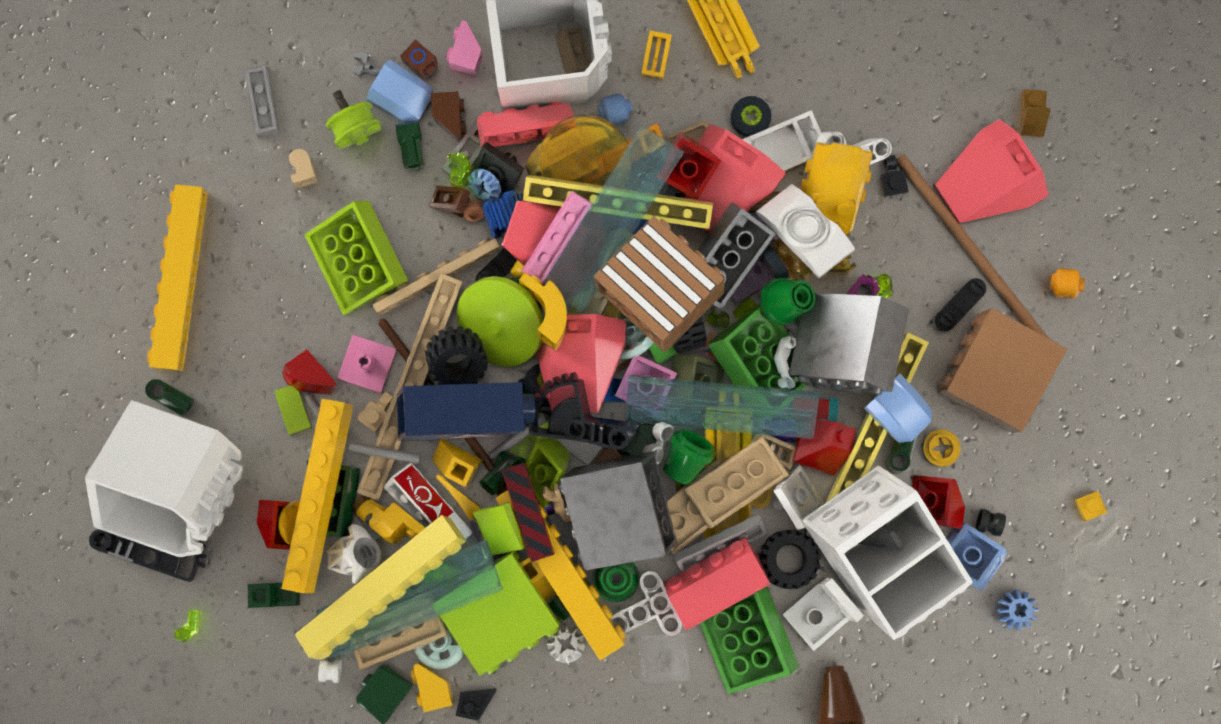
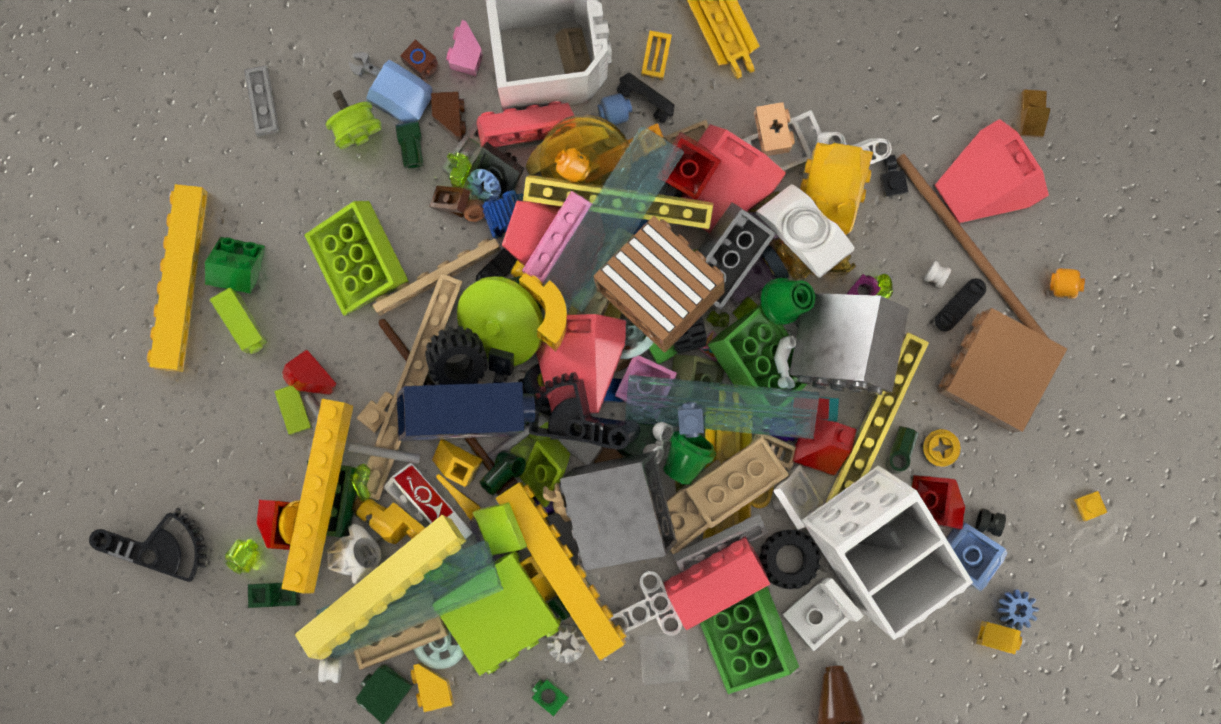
(162, 480): white container -> none
(170, 397): dark green piece -> none
(190, 629): clear neon green arm -> none
(234, 264): none -> green slope
(239, 320): none -> lime slope
(242, 556): none -> clear neon green head
(304, 168): tan leg -> none
(360, 481): none -> clear neon green arm
(367, 364): bright pink tile -> none
(474, 702): black piece -> none
(501, 363): none -> black plate
(528, 512): tile -> none
(553, 706): none -> green brick
(572, 165): none -> light orange head
(617, 591): green piece -> none
(630, 82): none -> black piece
(690, 419): none -> sand blue brick
(748, 105): black bush -> none
(771, 142): none -> light nougat brick
(901, 412): light blue slope -> none
(937, 274): none -> white wheel
(999, 637): none -> yellow slope

